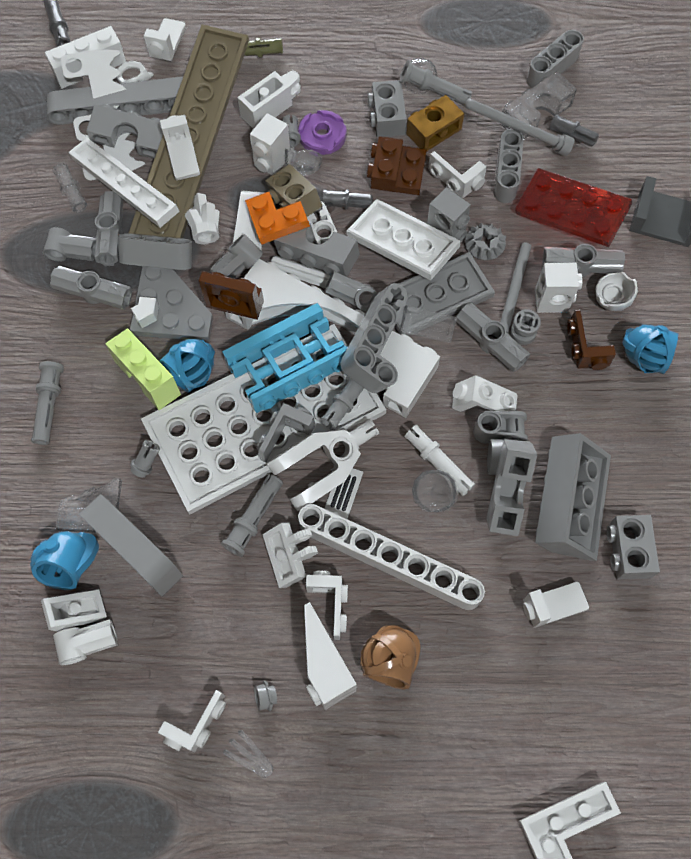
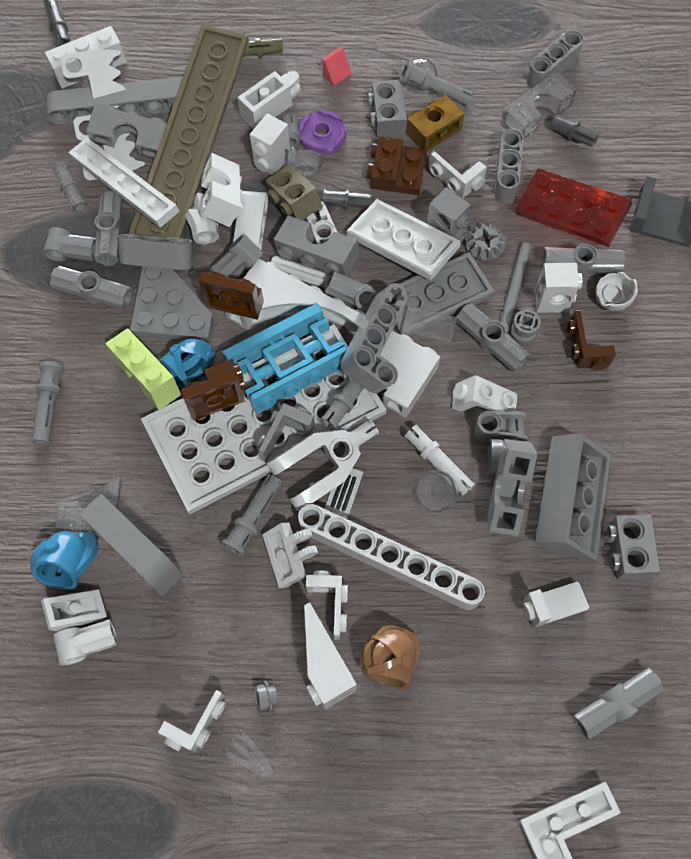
(142, 464): light grey pin -> none
(143, 76): white piece -> none
(146, 311): white piece -> none
(165, 41): white bracket -> none
(180, 147): white bracket -> none
(217, 393): none -> reddish brown plate
(223, 191): none -> white arch
(274, 223): orange plate -> none
(336, 67): none -> coral slope
(561, 143): light grey piece -> none
(618, 703): none -> light grey piece
(650, 347): dark azure helmet -> none

